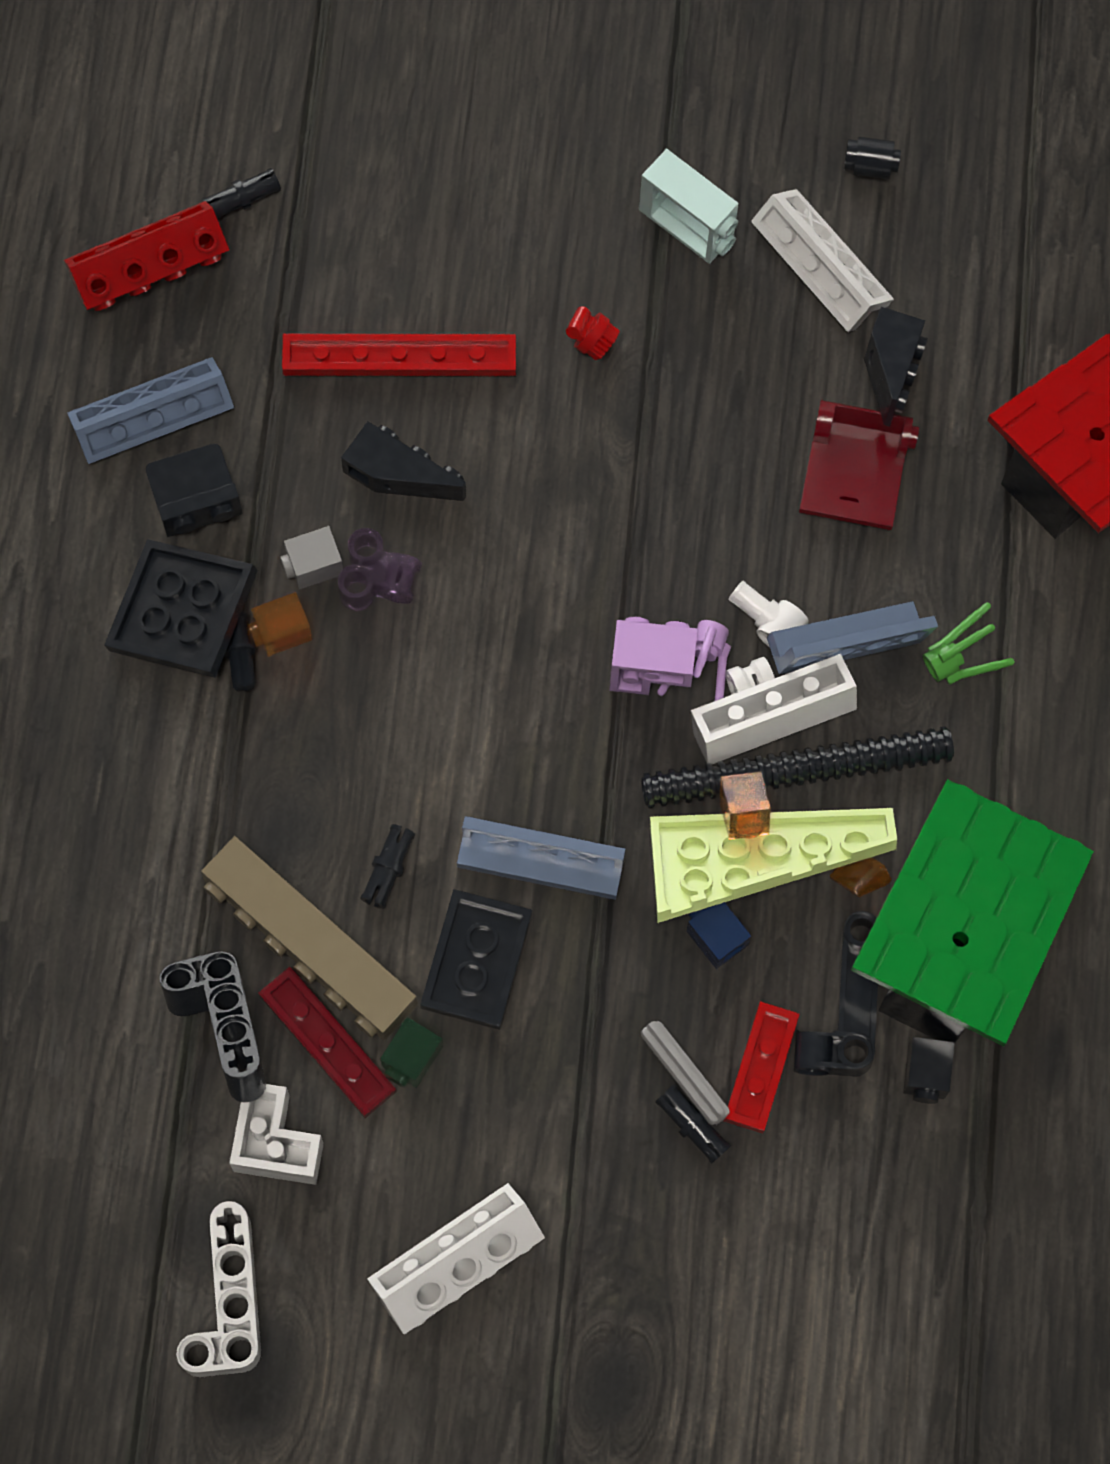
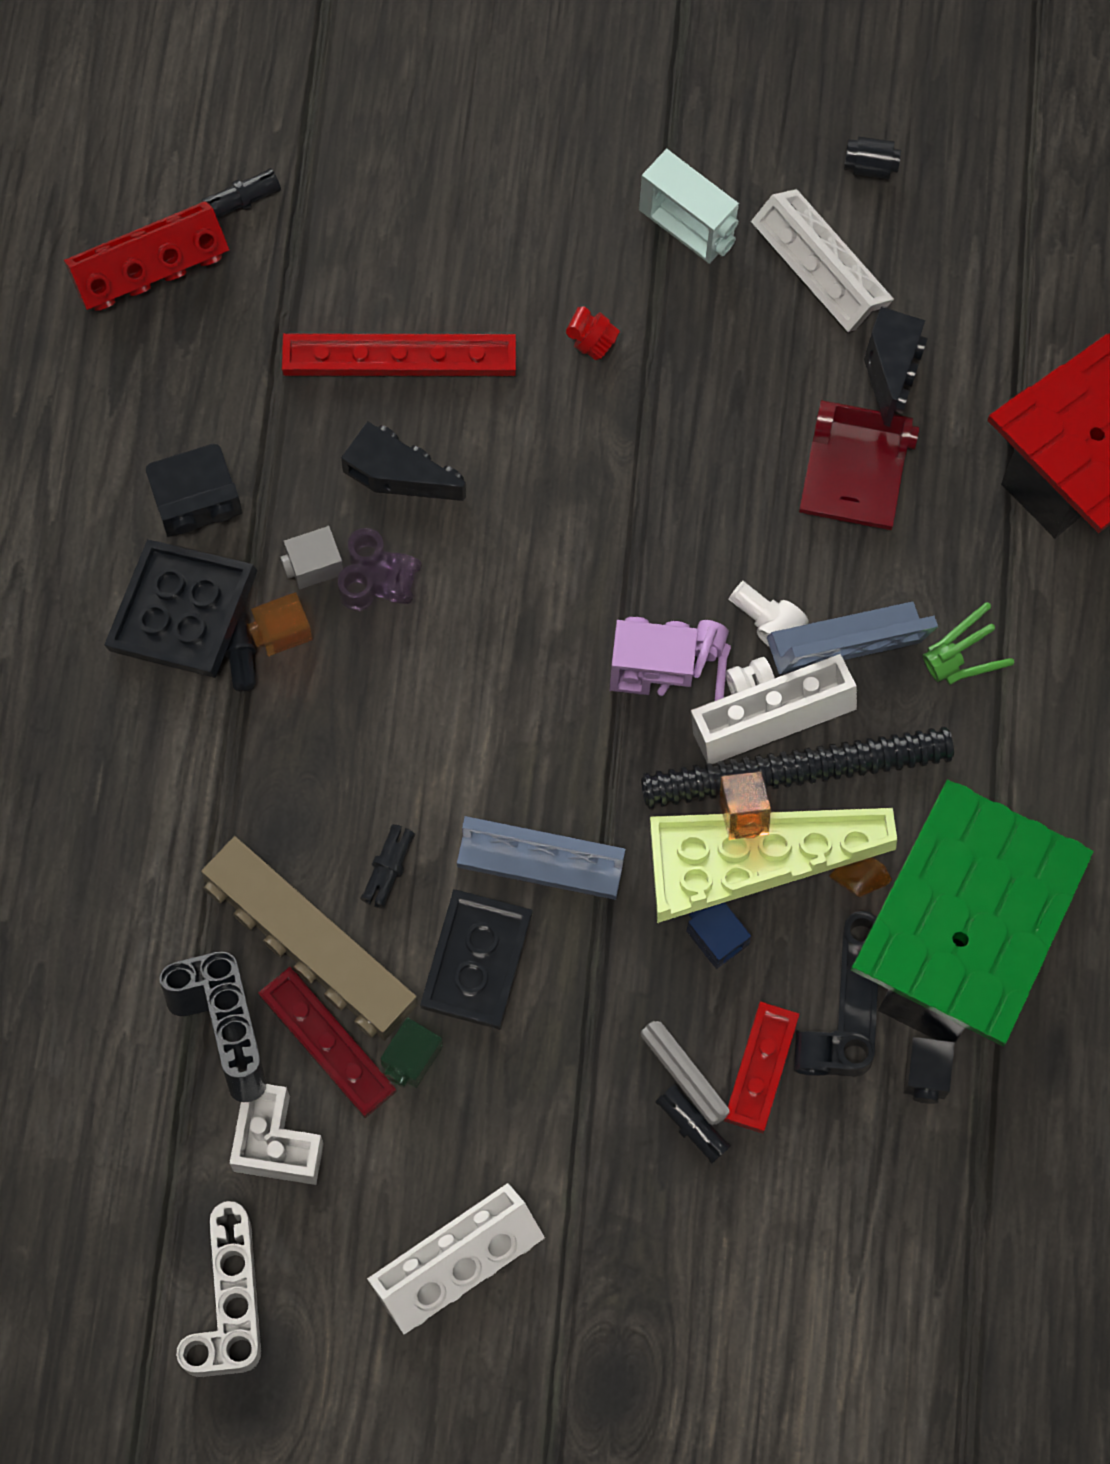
(150, 410): sand blue fence -> none

